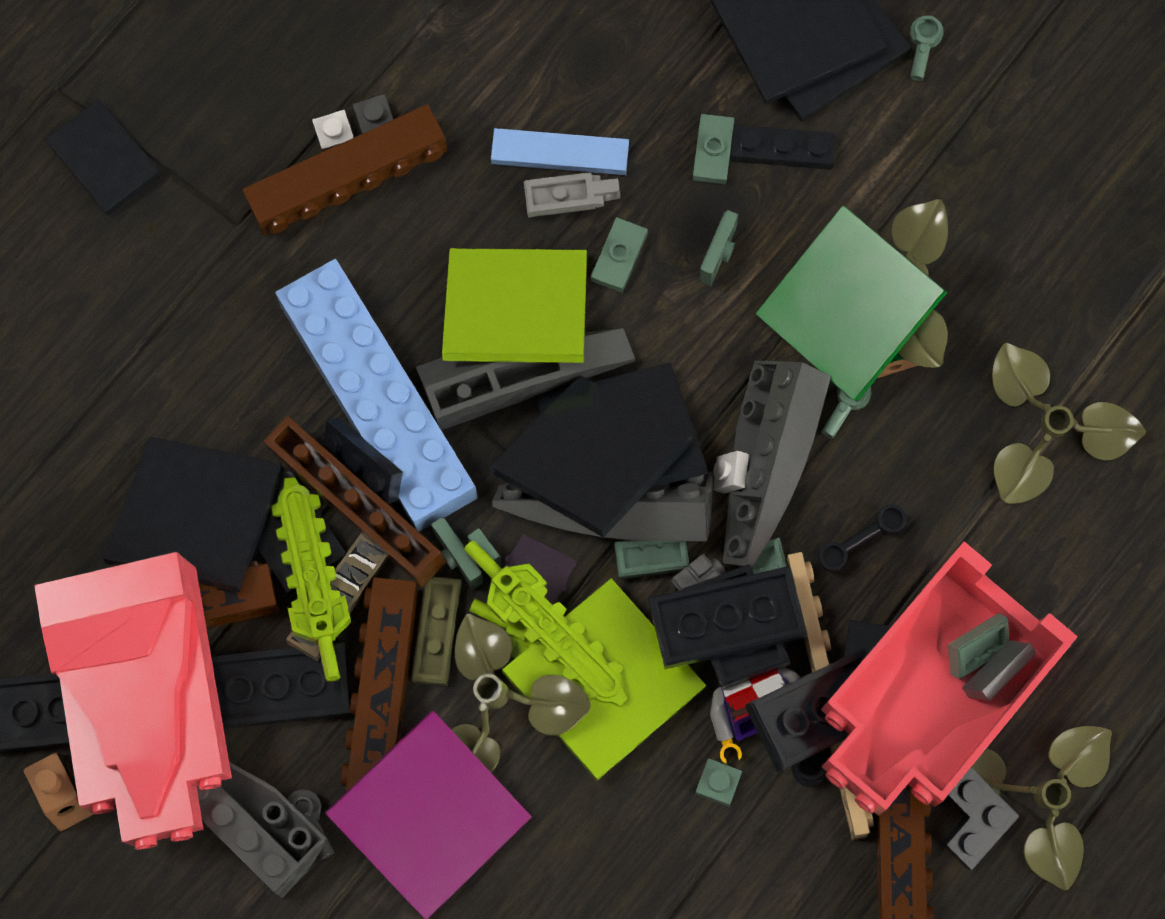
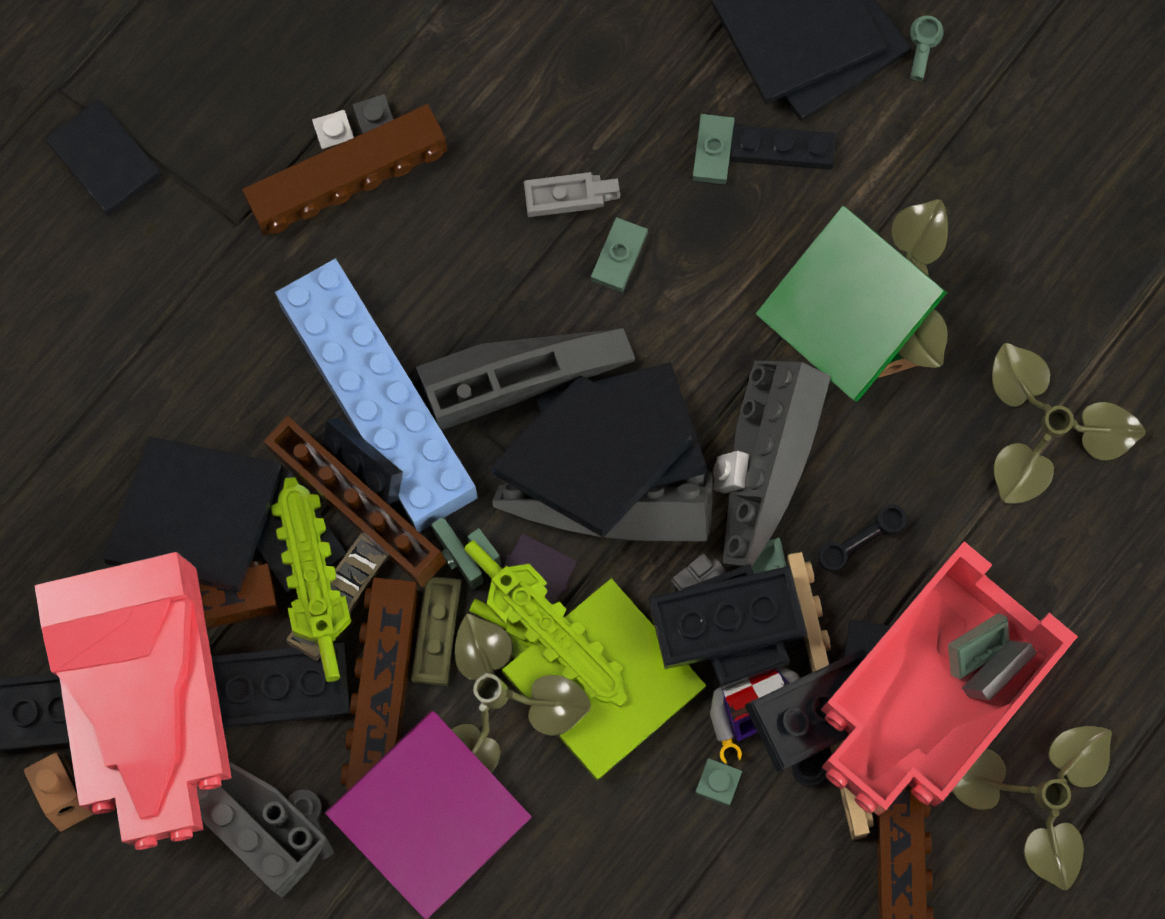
(515, 305): lime tile -> none
(560, 151): light blue tile -> none
(650, 558): sand green plate -> none
(720, 248): sand green plate -> none
(844, 407): sand green plate -> none
(984, 821): plate -> none

